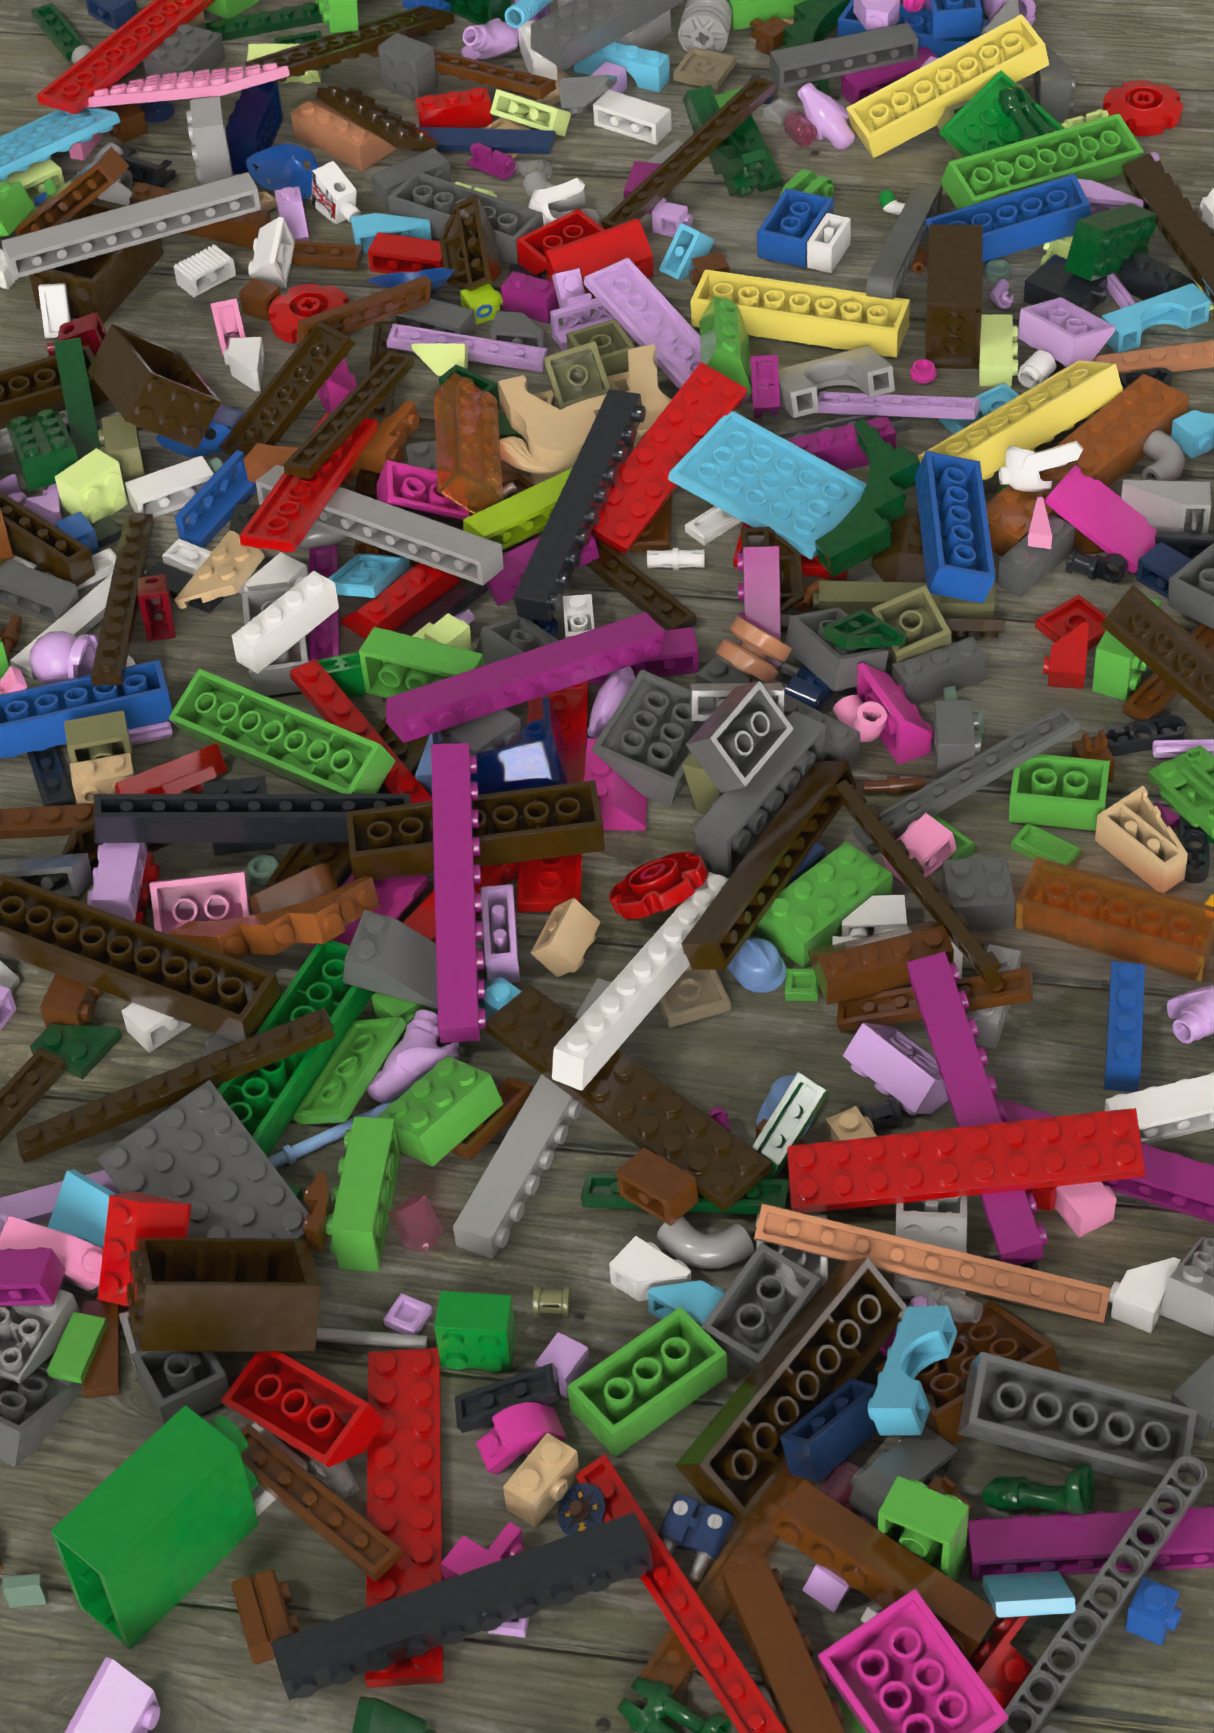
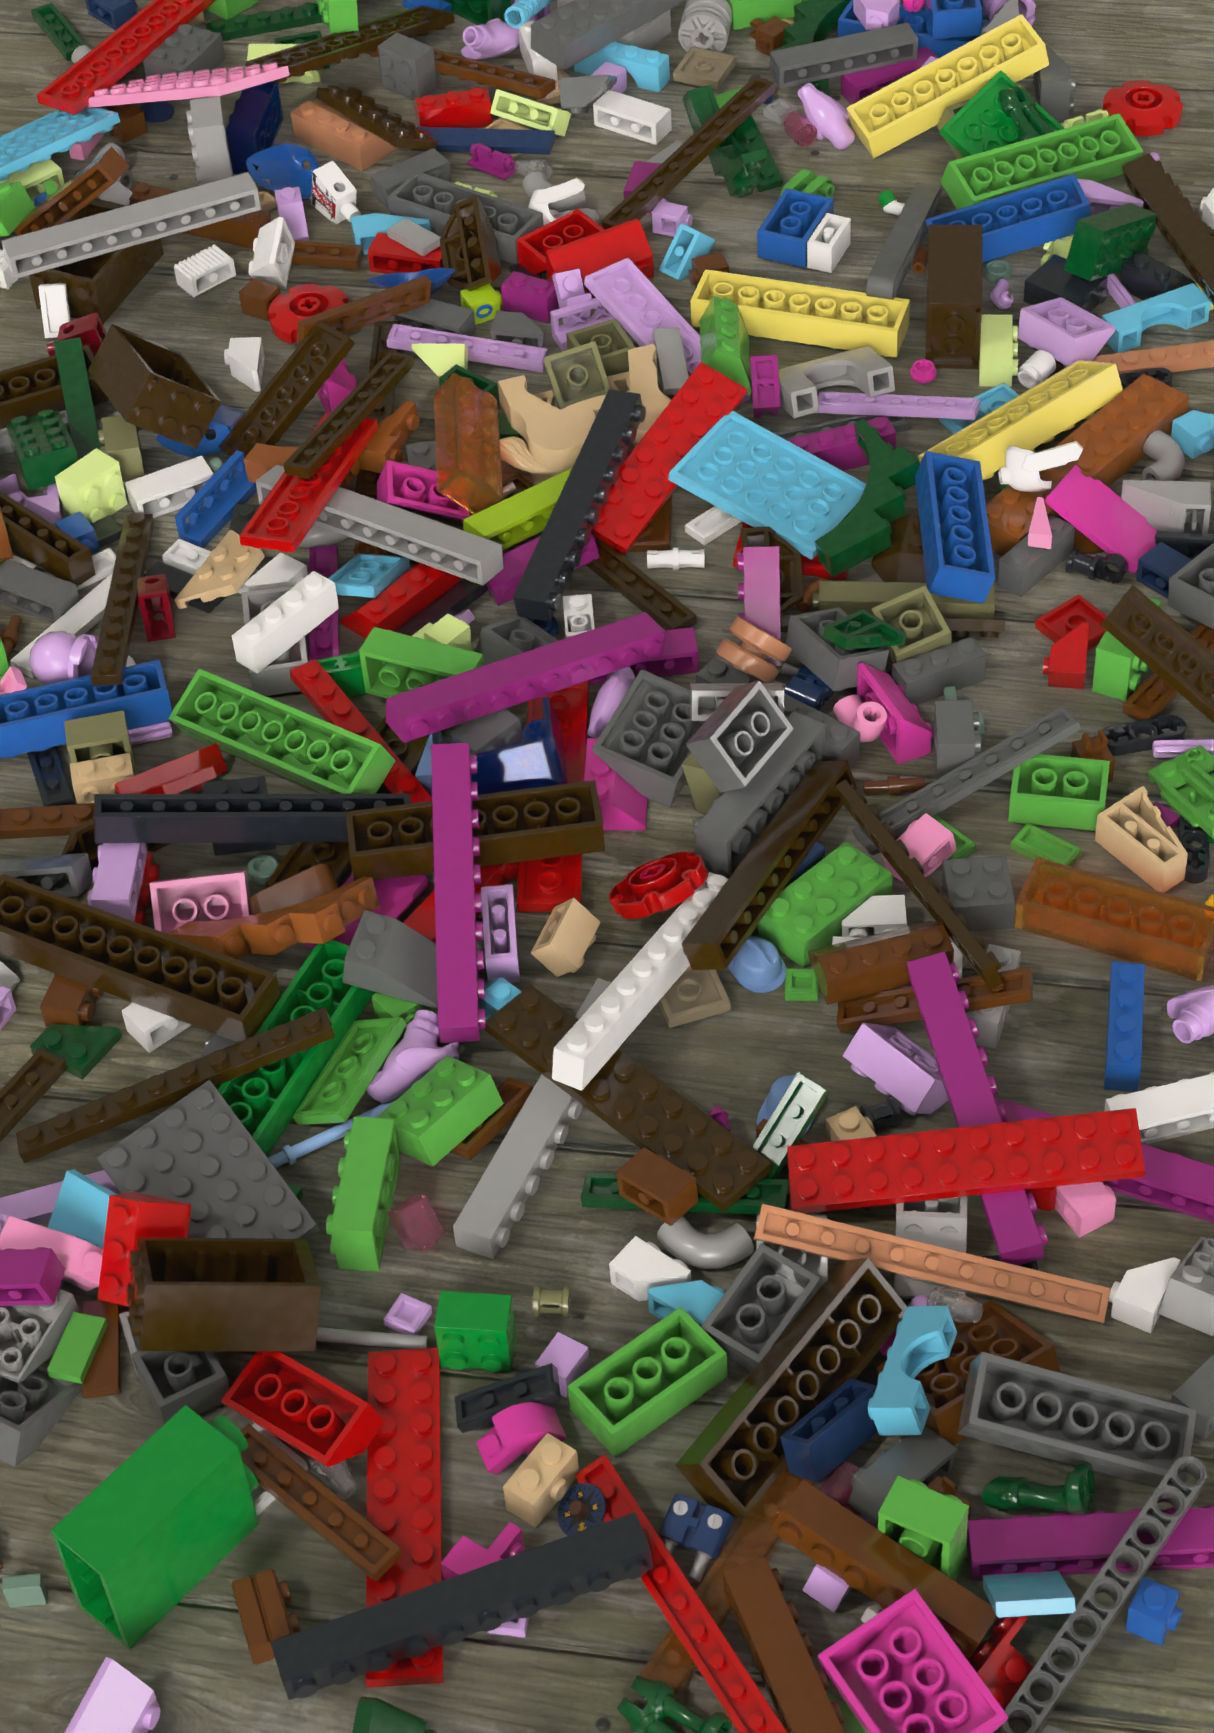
(148, 172): black hinge -> none
(227, 322): bright pink slope -> none
(319, 1206): reddish brown slope -> none
(414, 237): none -> light grey tile
(670, 359): none -> light grey tile

